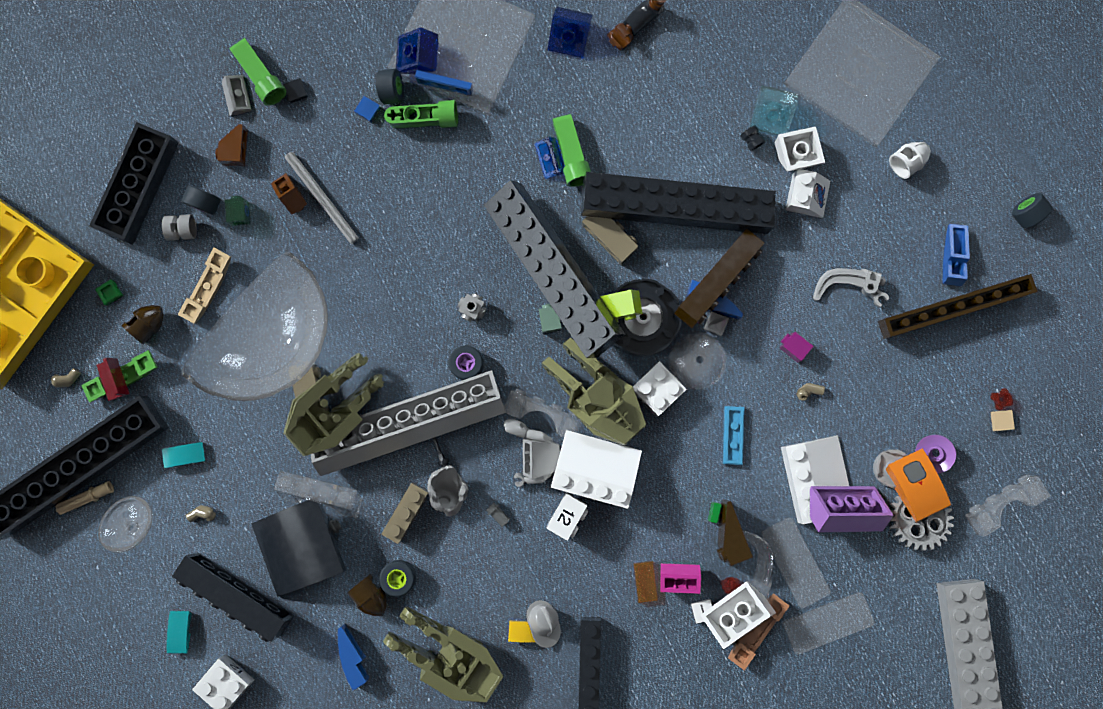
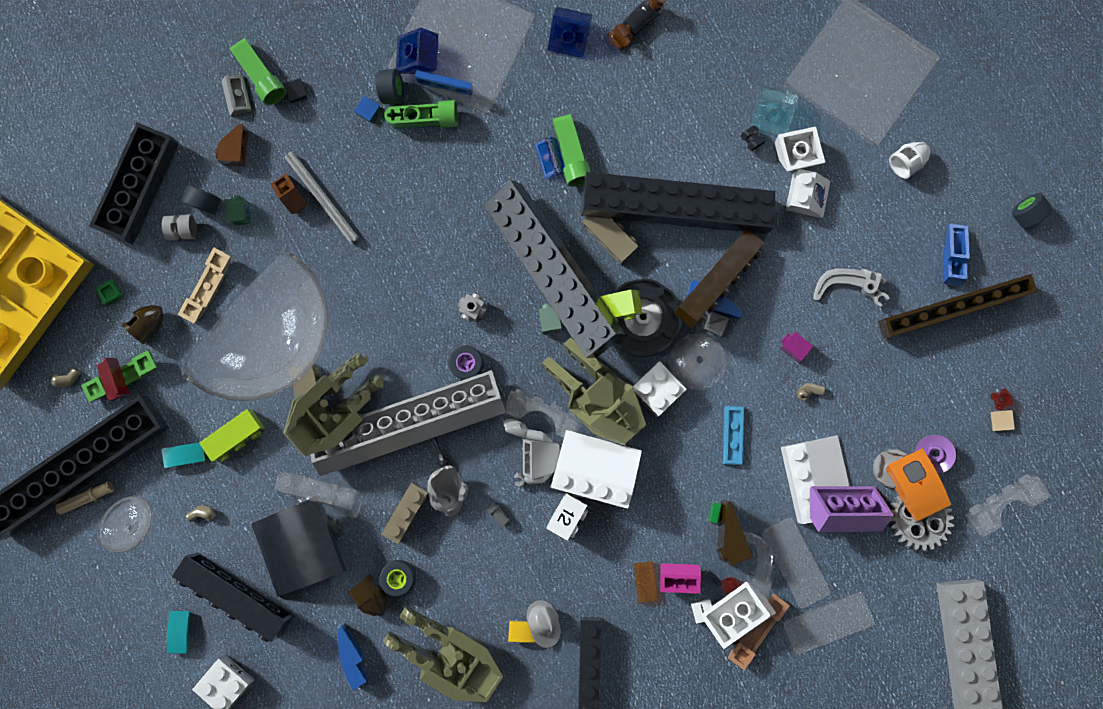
(232, 436): none -> lime brick

